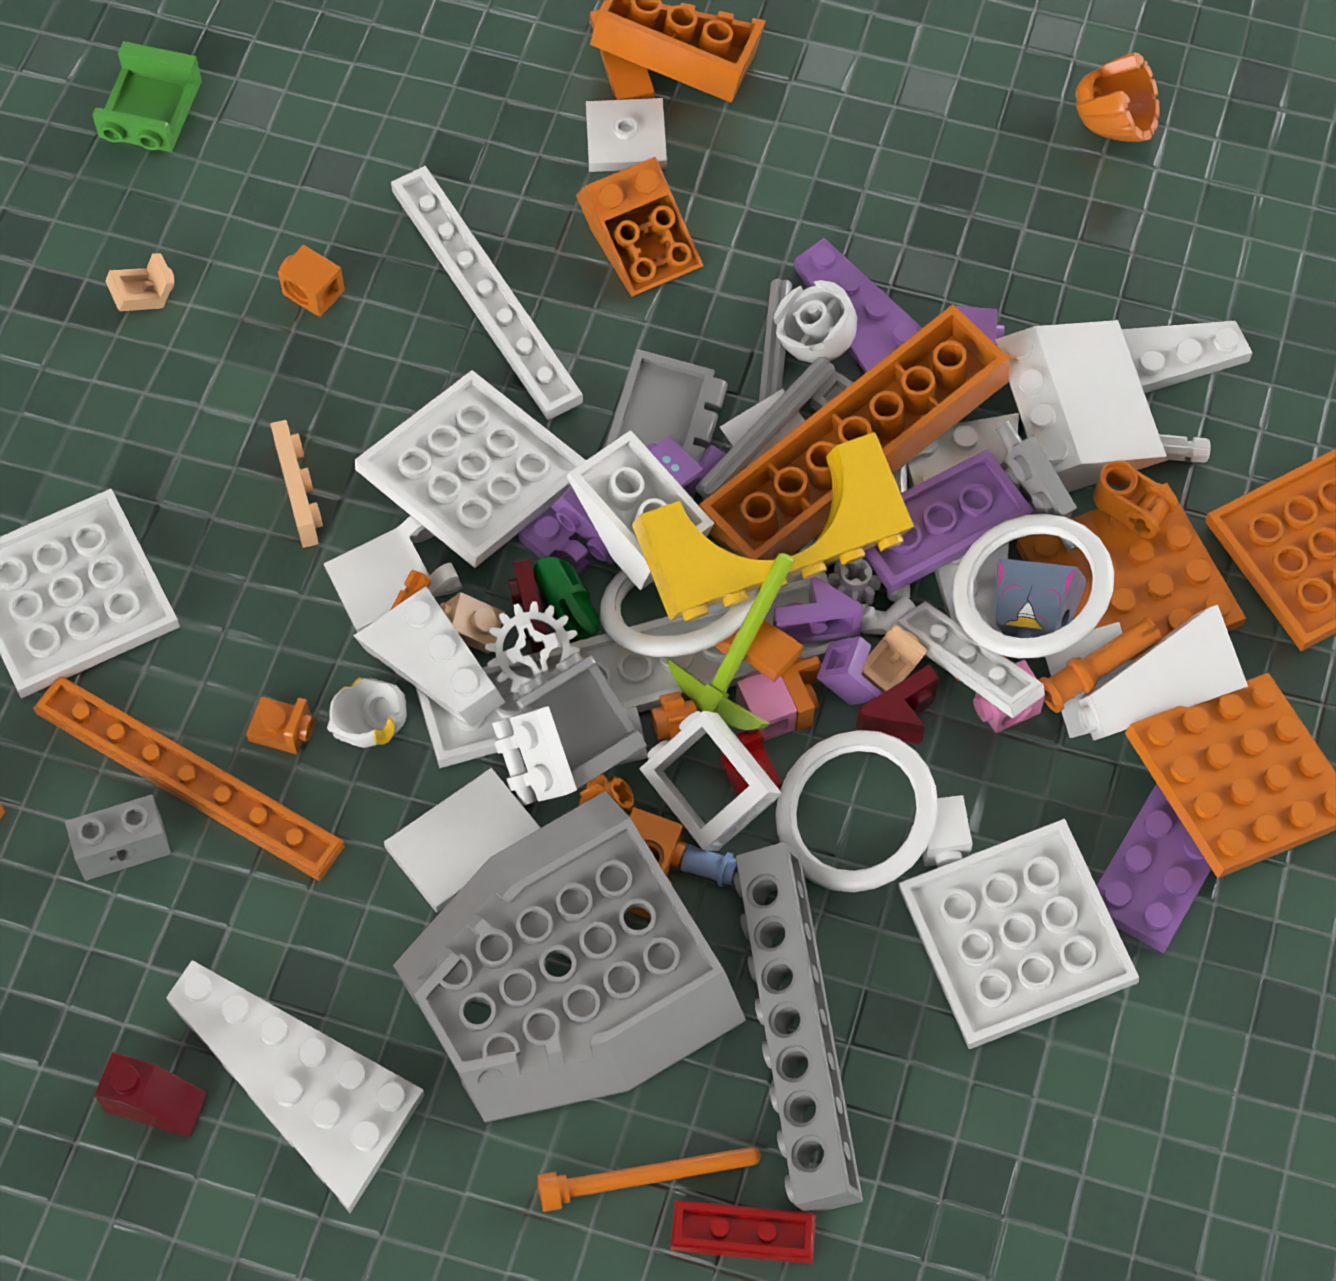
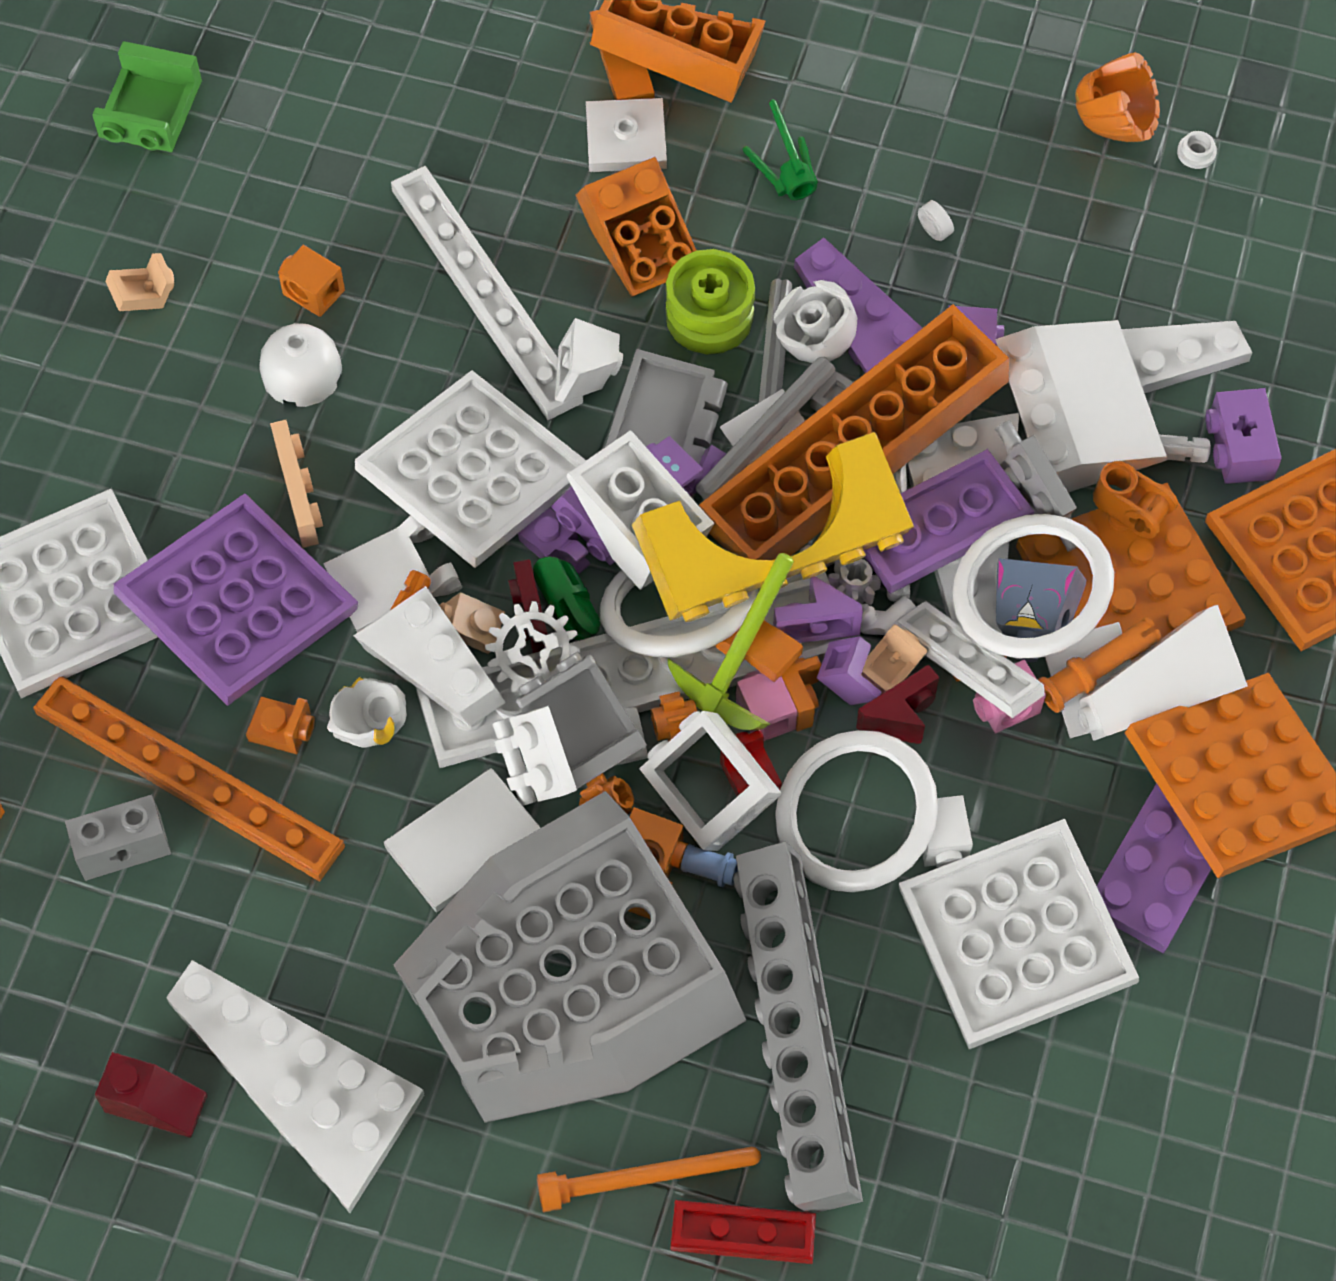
(235, 598): none -> medium lavender plate
(300, 365): none -> white cylinder
(586, 360): none -> white slope
(710, 301): none -> lime wheel
(796, 176): none -> green plant
(935, 220): none -> white tile
(1197, 142): none -> white plate
(1243, 436): none -> medium lavender brick

